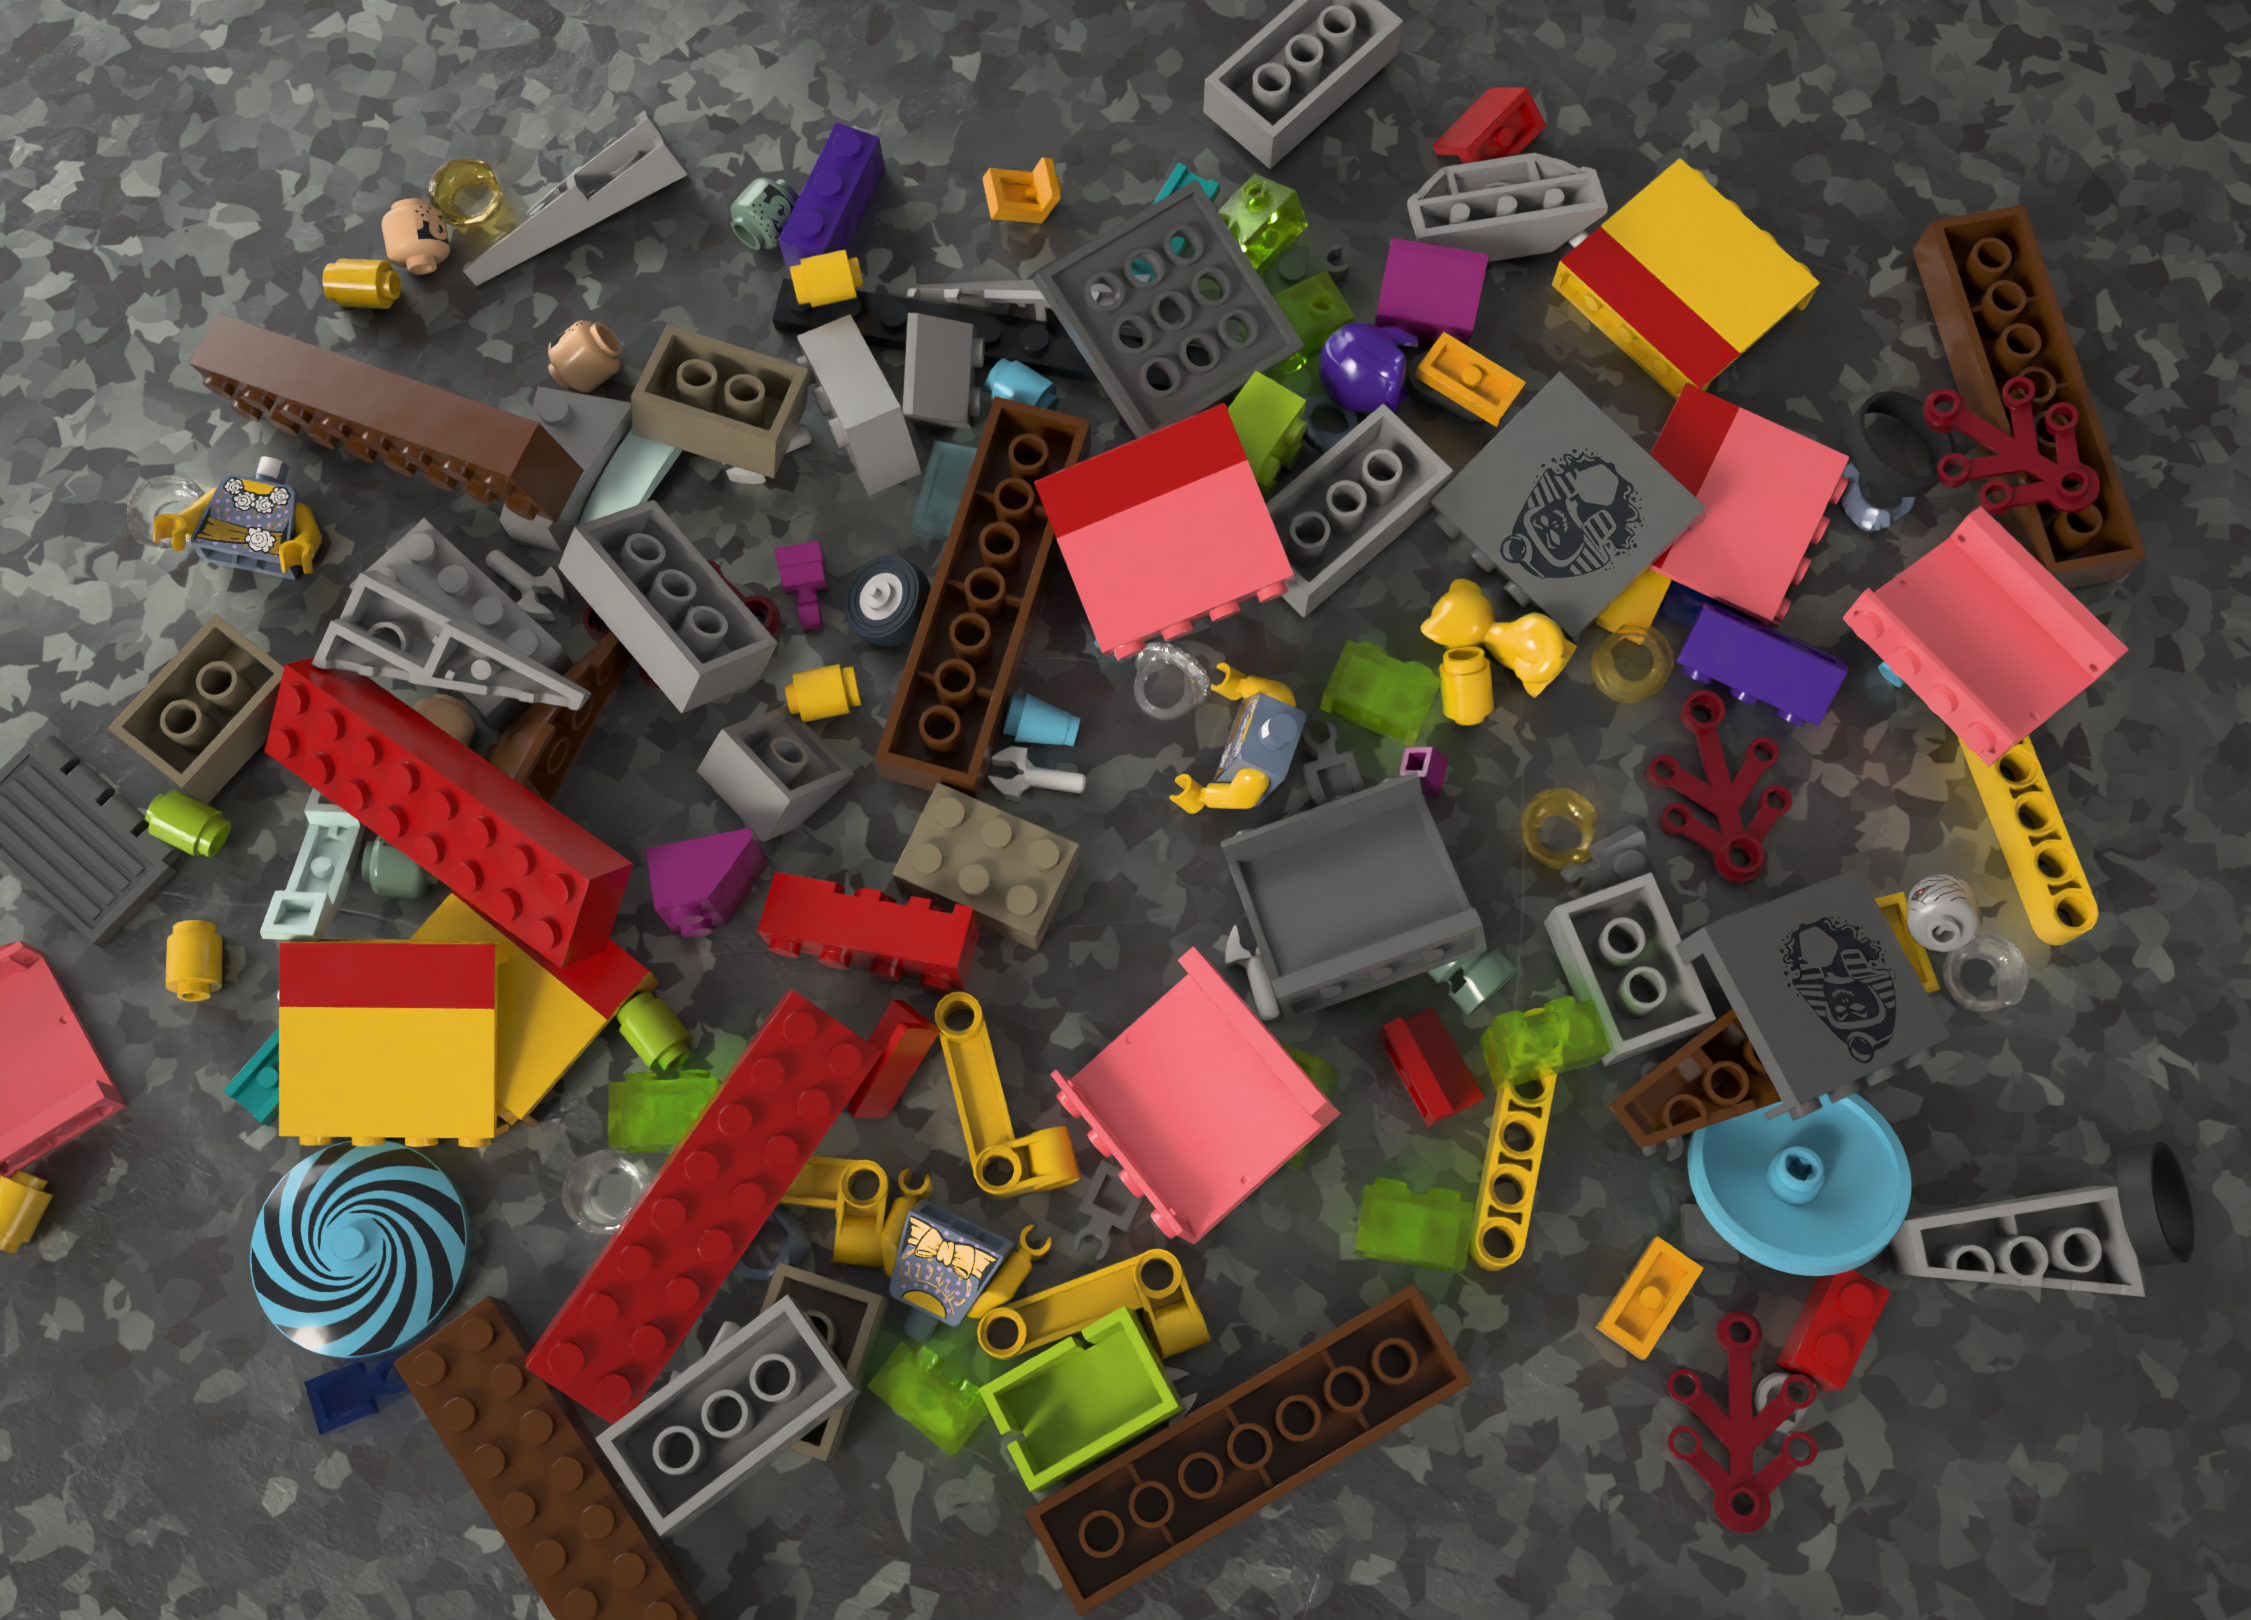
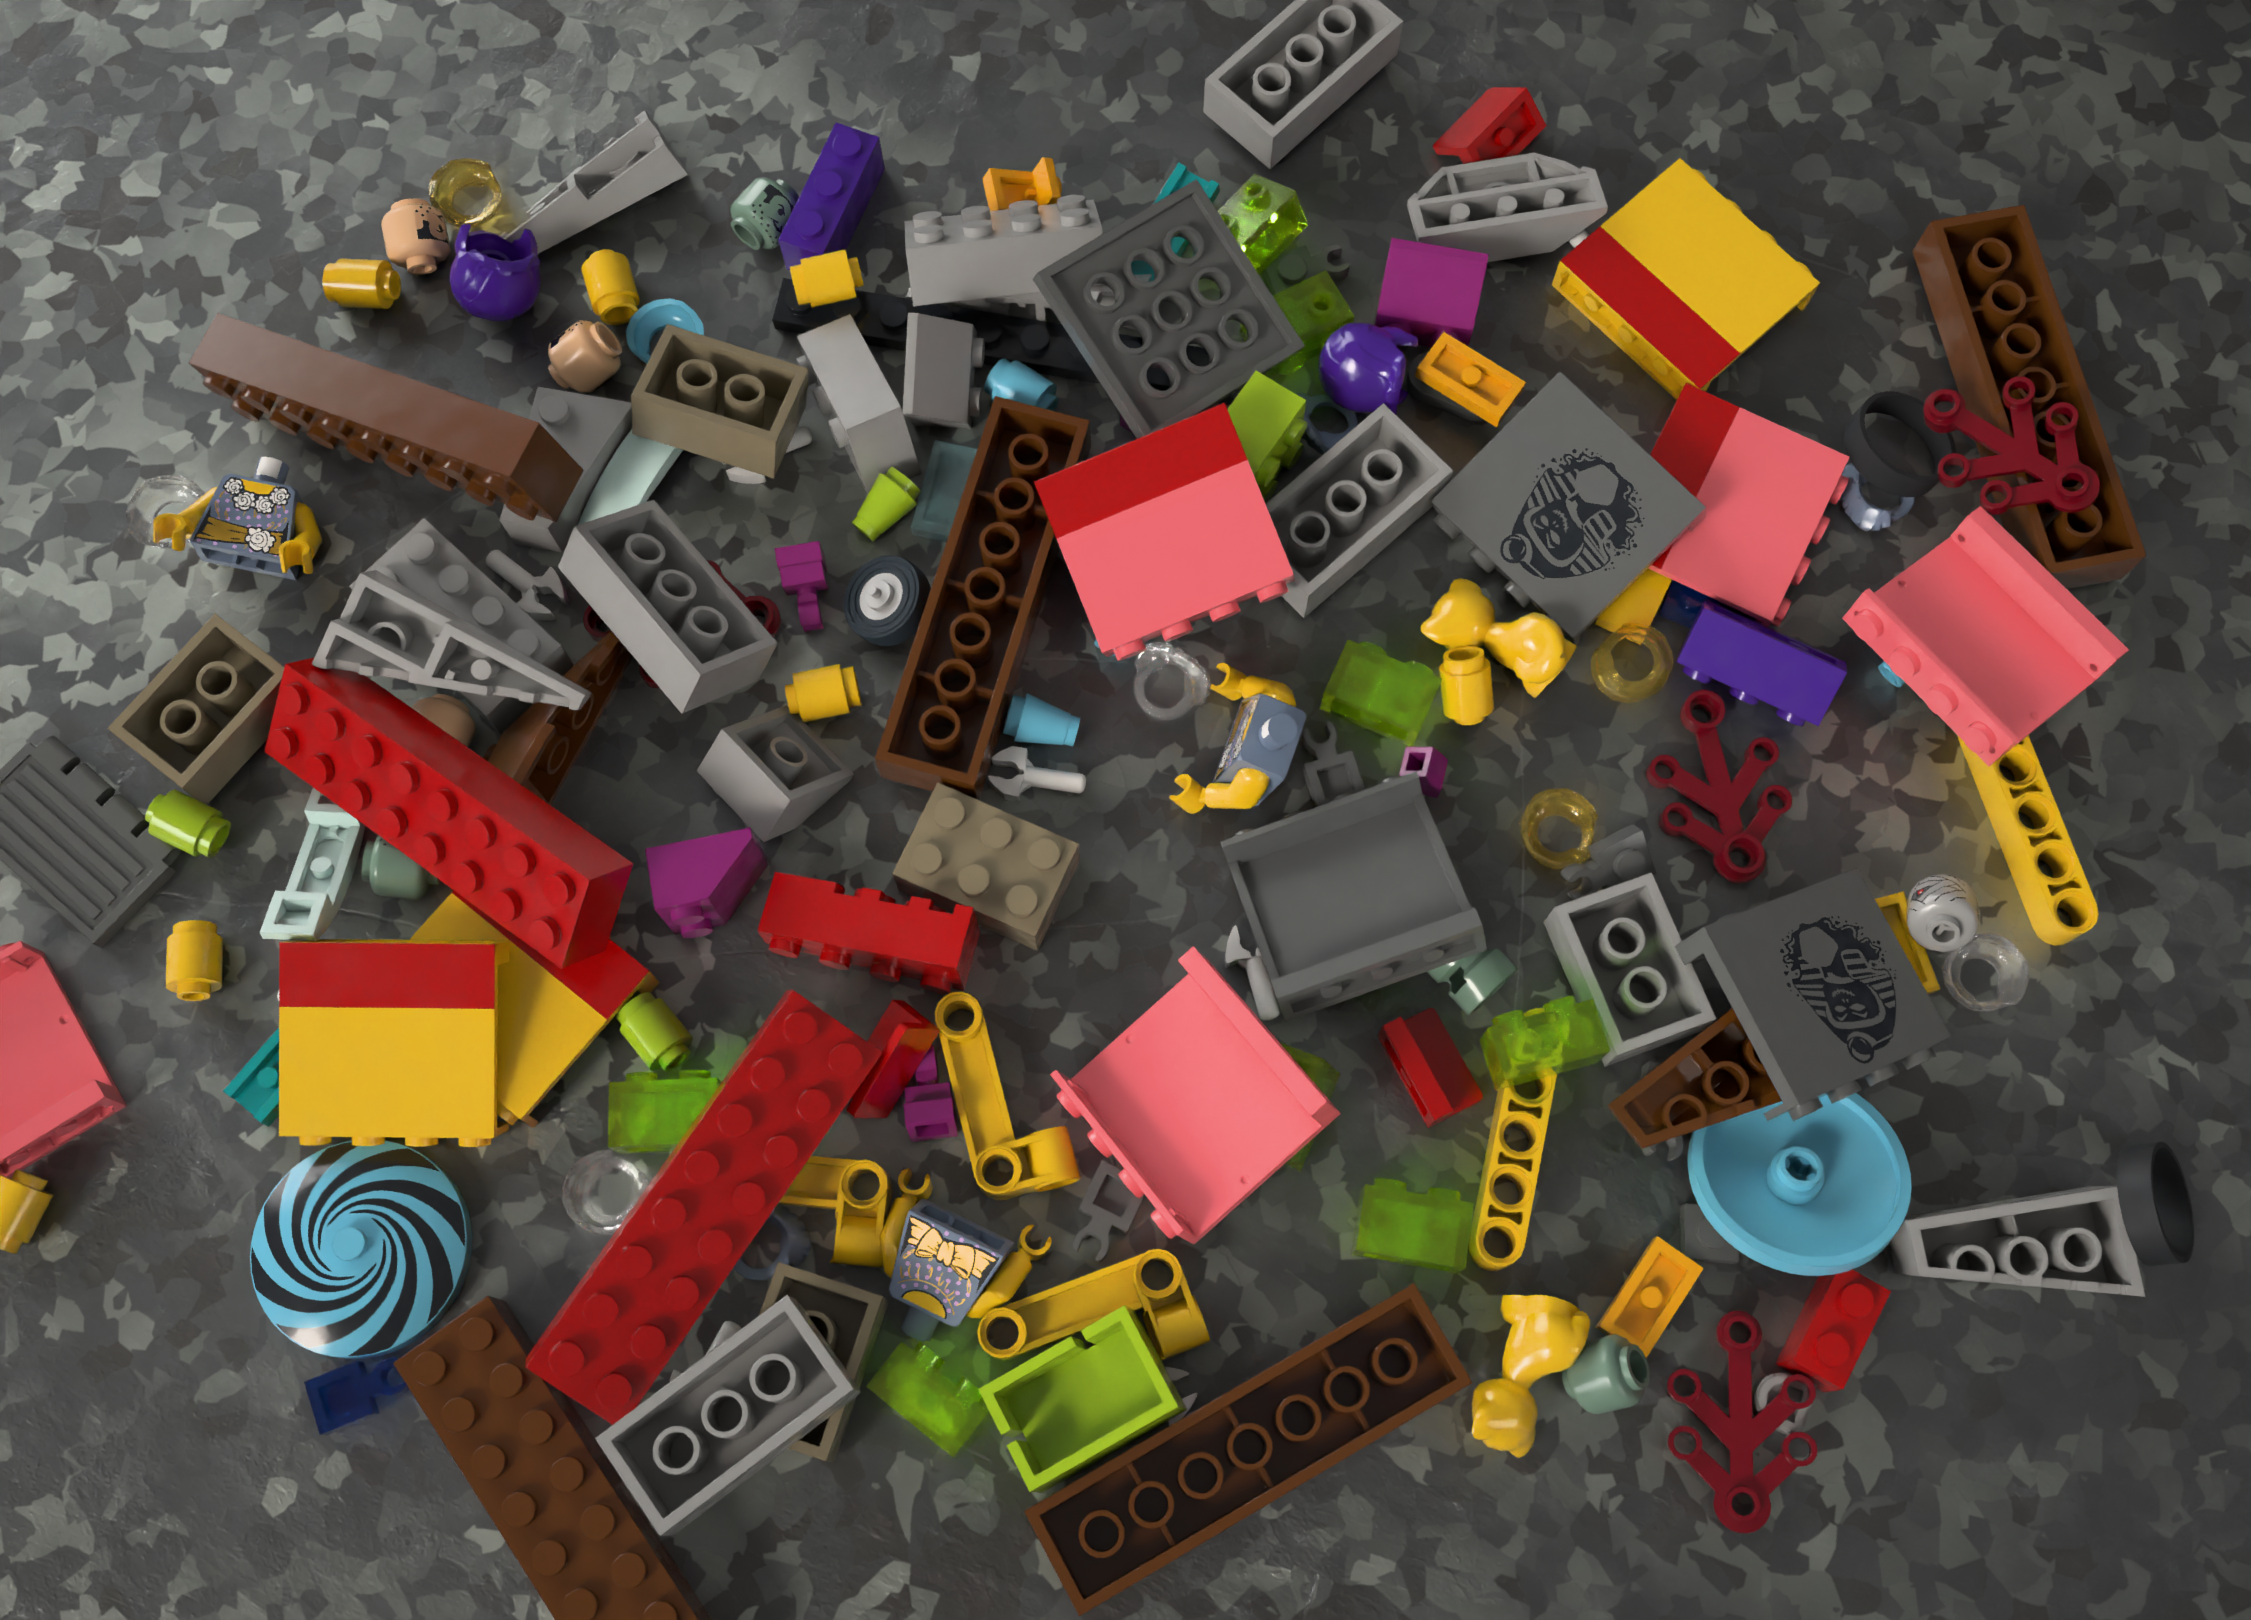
(495, 276): none -> dark purple hair
(610, 286): none -> yellow brick
(655, 317): none -> medium azure piece
(886, 503): none -> lime cone
(930, 1104): none -> magenta piece
(993, 250): none -> light grey brick
(1542, 1340): none -> yellow animal
(1607, 1375): none -> sand green head

